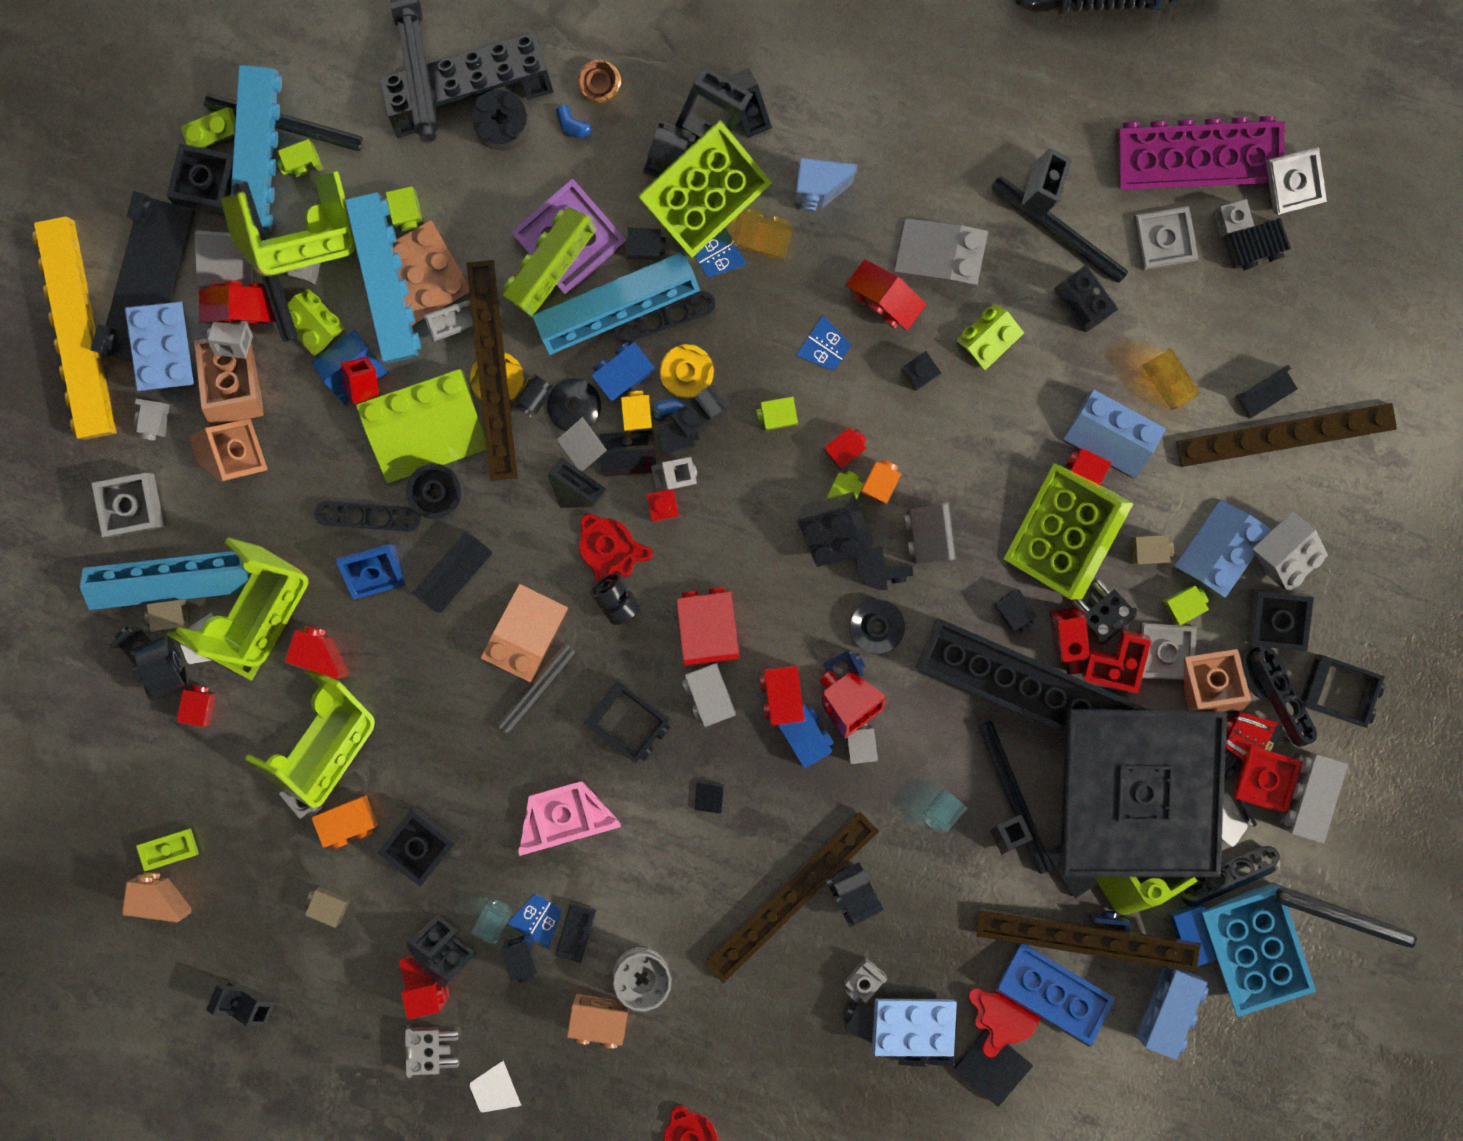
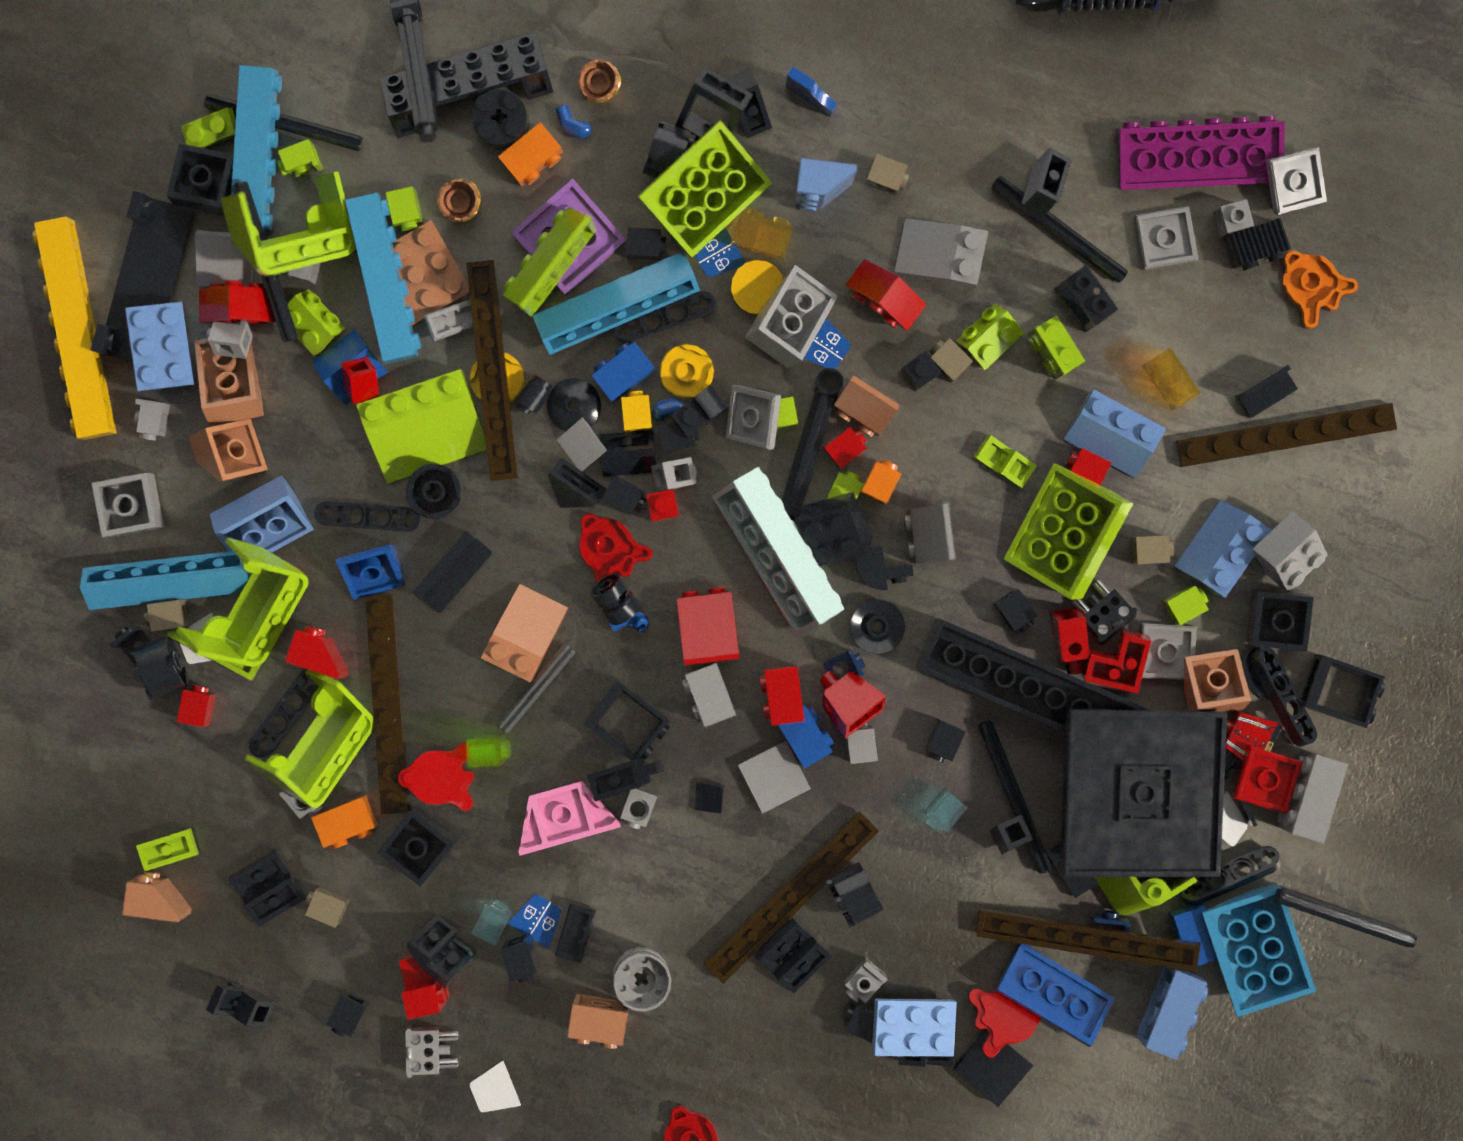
(263, 517): none -> medium blue slope
(267, 887): none -> black slope
(284, 710): none -> black beam
(347, 1014): none -> black brick
(386, 703): none -> dark brown plate
(439, 777): none -> red tile
(459, 200): none -> nougat hair
(487, 750): none -> clear neon green brick
(531, 155): none -> orange brick
(622, 778): none -> black hinge
(625, 496): none -> black brick
(638, 621): none -> blue arm
(644, 796): none -> light grey brick
(753, 416): none -> light grey tile
(755, 285): none -> yellow tile
(774, 776): none -> light grey tile
(778, 551): none -> light aqua brick
(792, 317): none -> light grey slope
(793, 955): none -> black slope
(810, 91): none -> blue tile
(810, 443): none -> black piece
(865, 407): none -> nougat slope
(887, 175): none -> dark tan brick
(944, 741): none -> black brick
(950, 359): none -> dark tan brick
(1005, 461): none -> lime slope
(1055, 347): none -> lime bracket
(1312, 284): none -> orange tile

